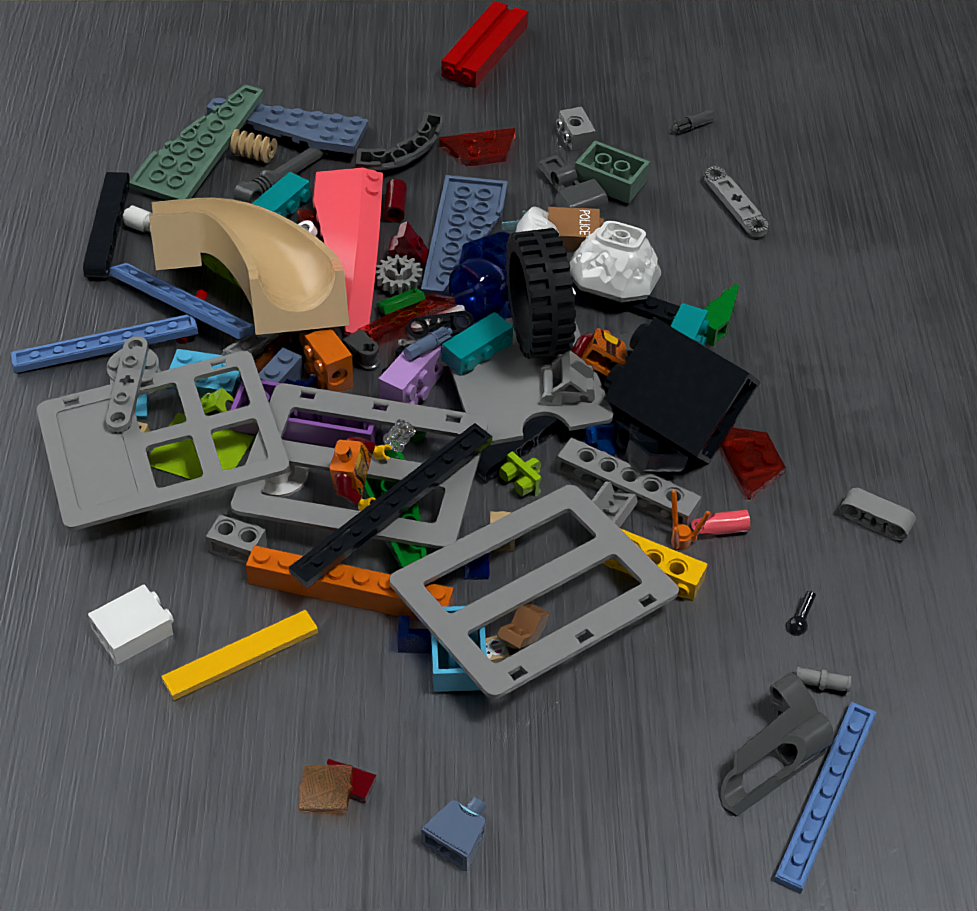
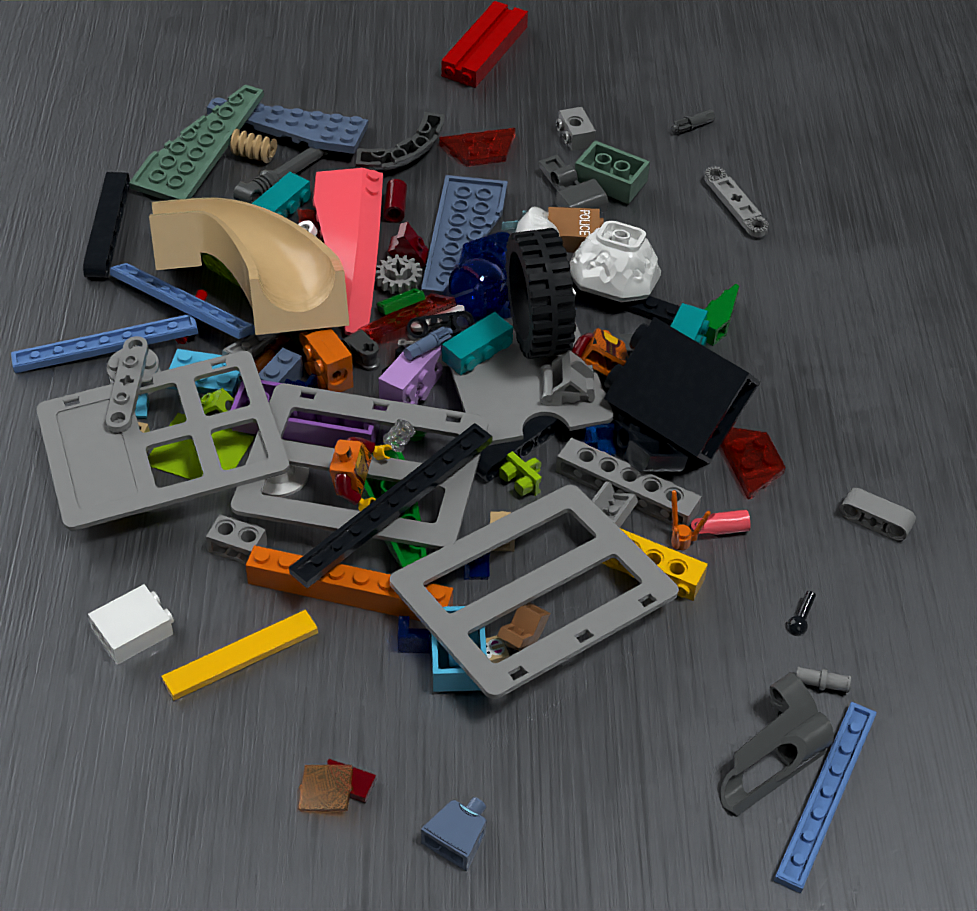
(137, 219): white brick -> none

